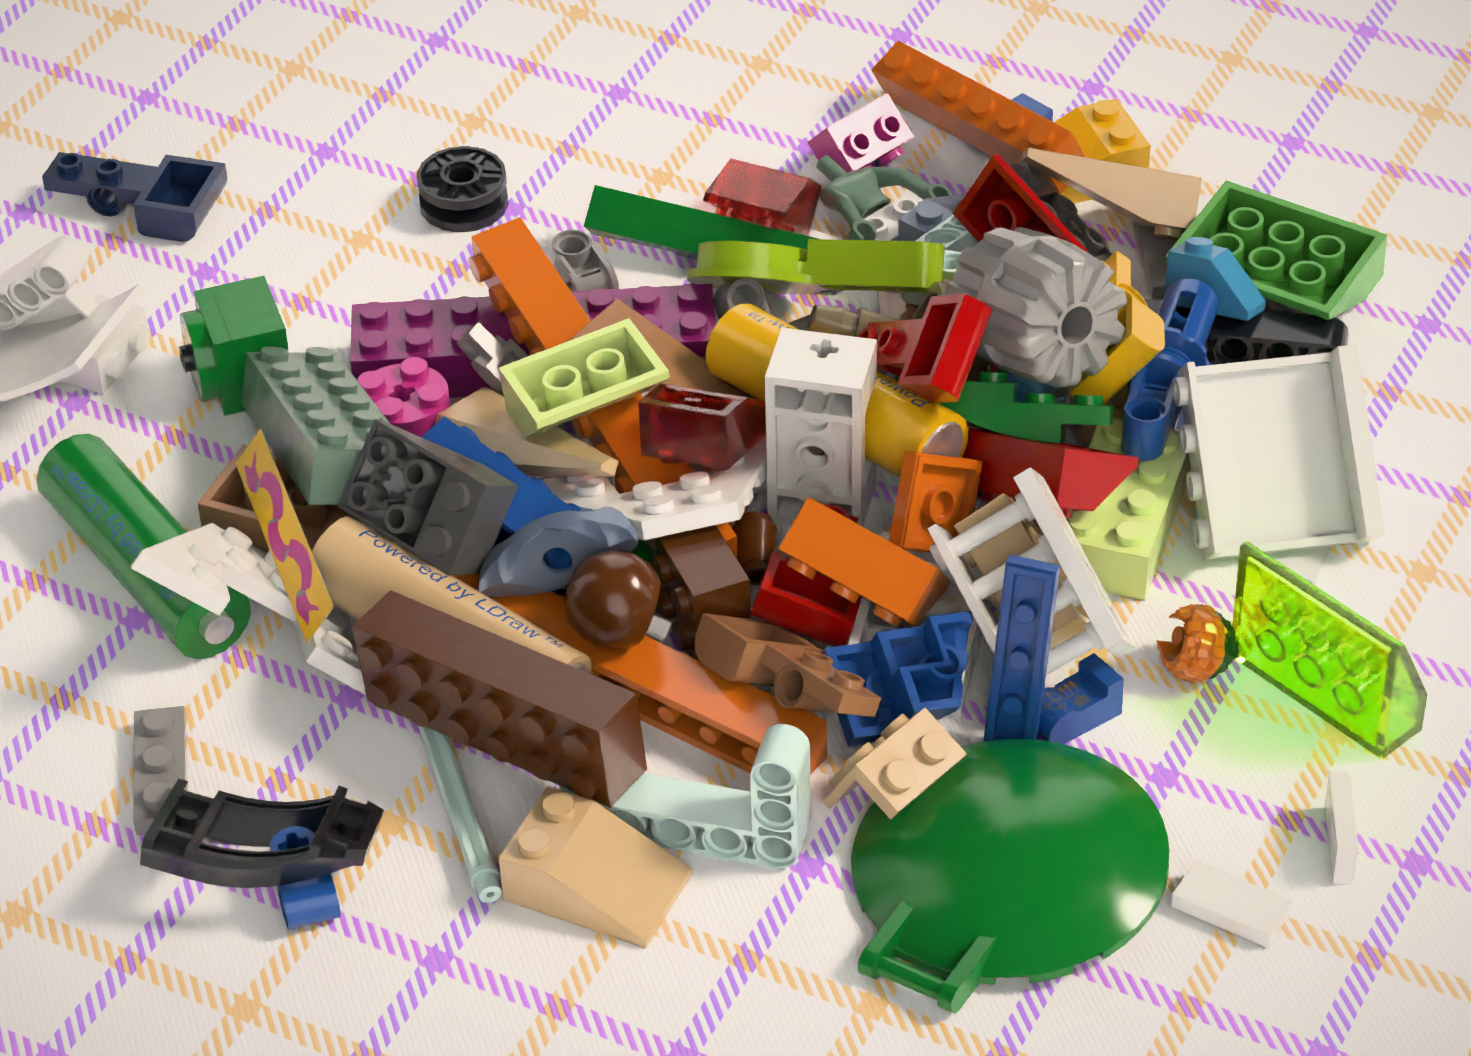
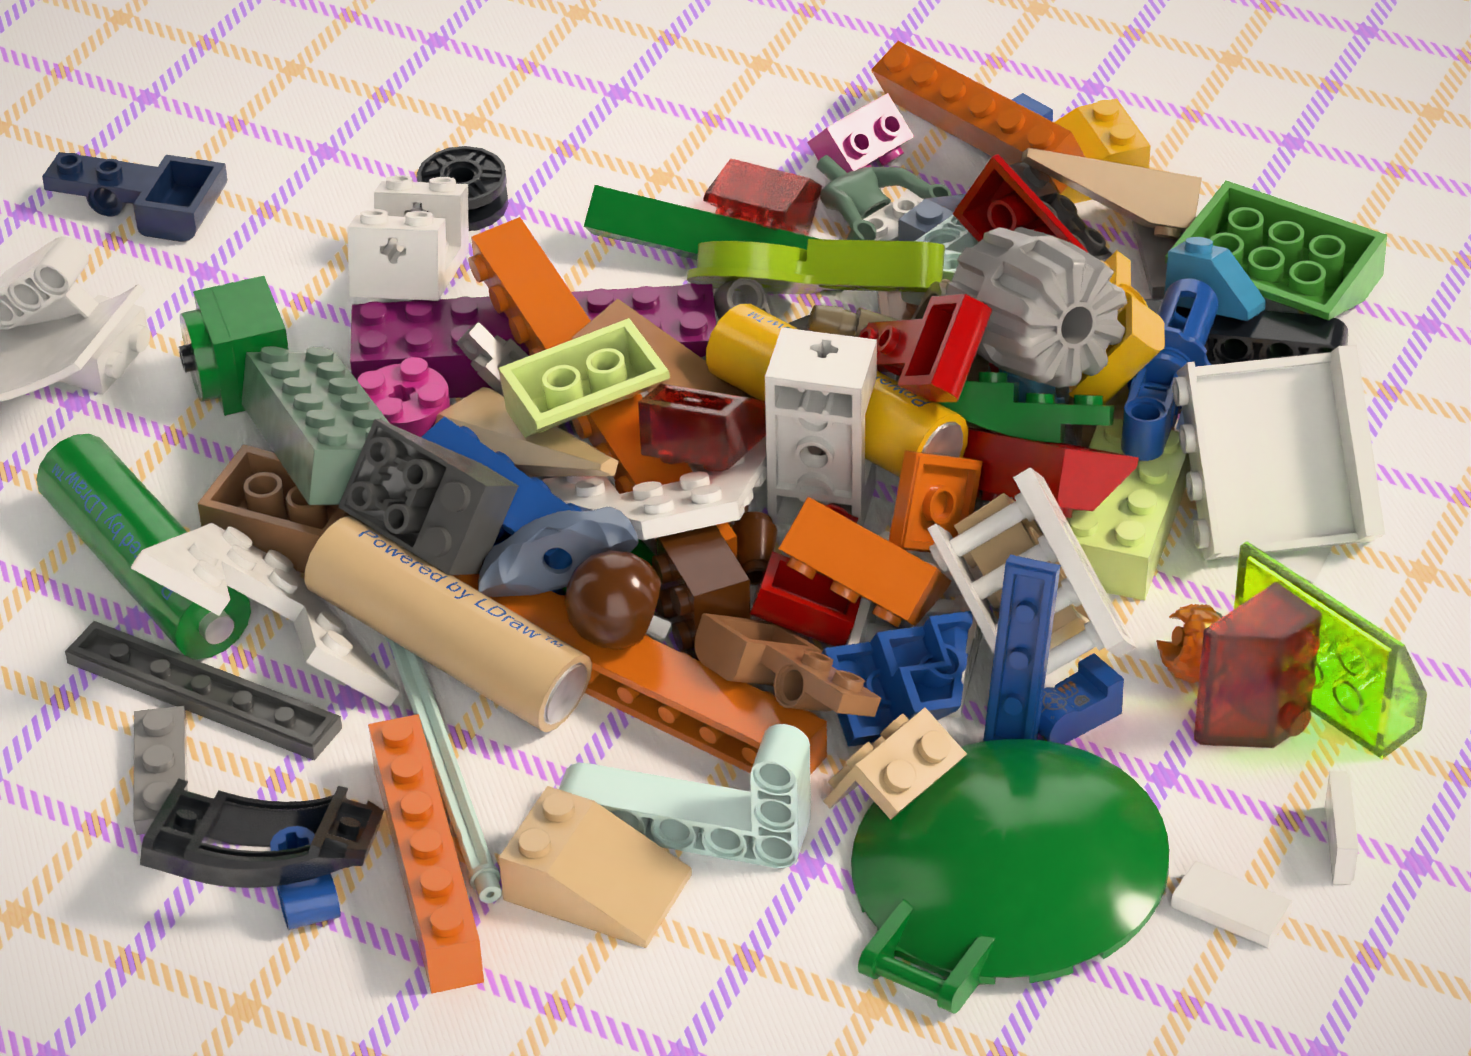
(204, 690): none -> dark grey tile
(284, 536): yellow sticker -> none
(405, 250): none -> white plate
(426, 854): none -> orange brick
(501, 698): reddish brown brick -> none
(581, 262): light grey piece -> none
(1258, 672): none -> clear red slope

